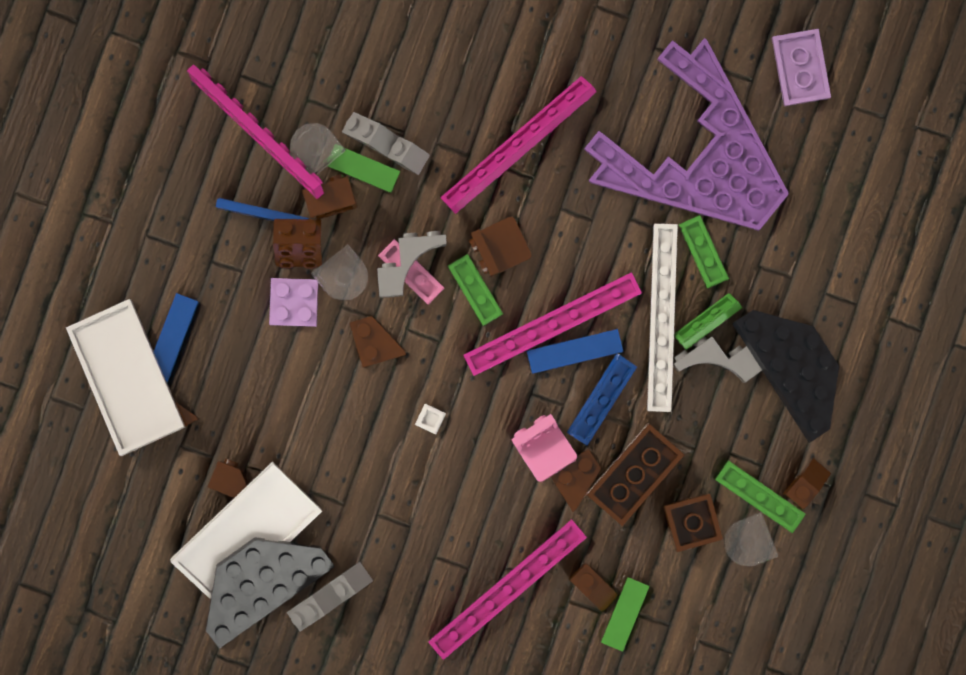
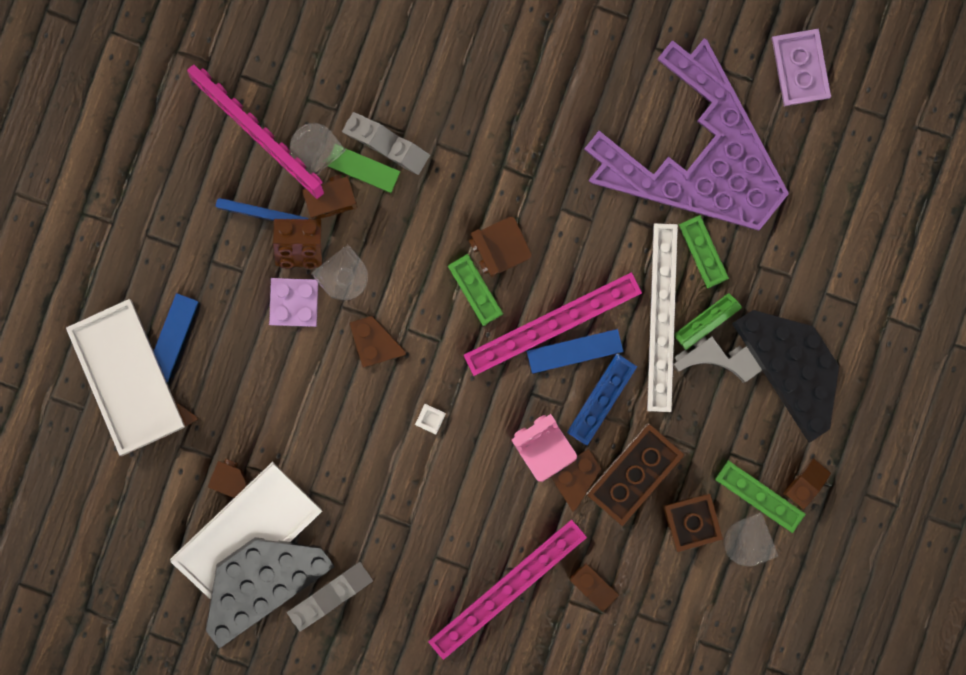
(411, 247): light grey arch -> none
(417, 277): bright pink tile -> none
(518, 144): dark pink plate -> none
(625, 614): bright green tile -> none

